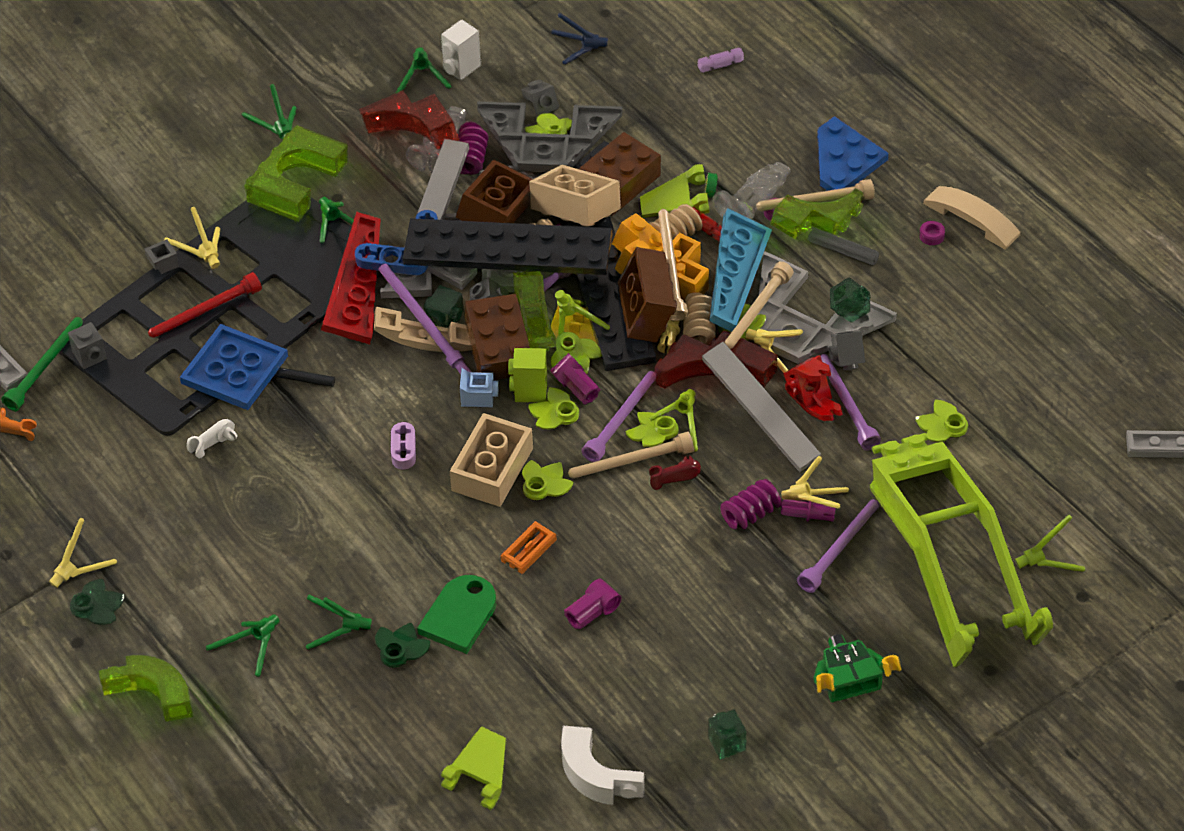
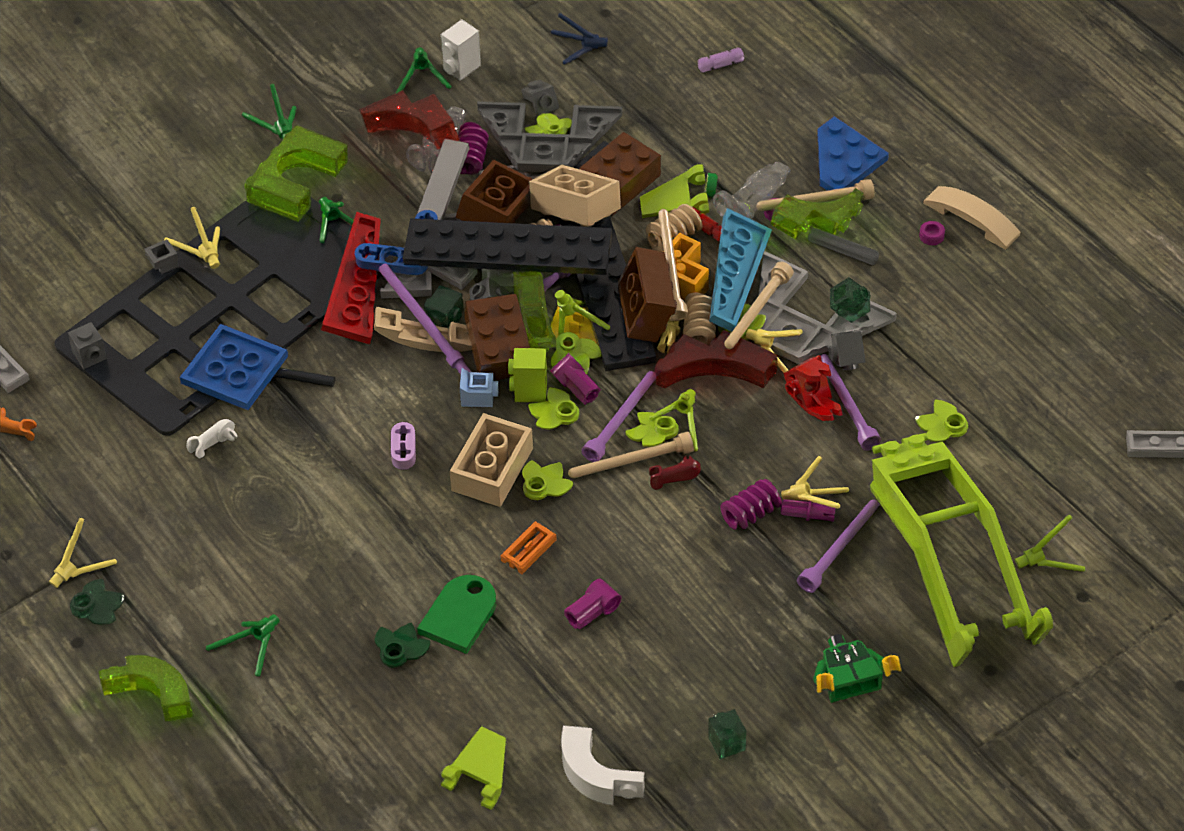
(14, 397): green piece -> none
(248, 285): red piece -> none
(350, 621): green plant -> none
(635, 233): light orange brick -> none
(761, 406): light grey tile -> none

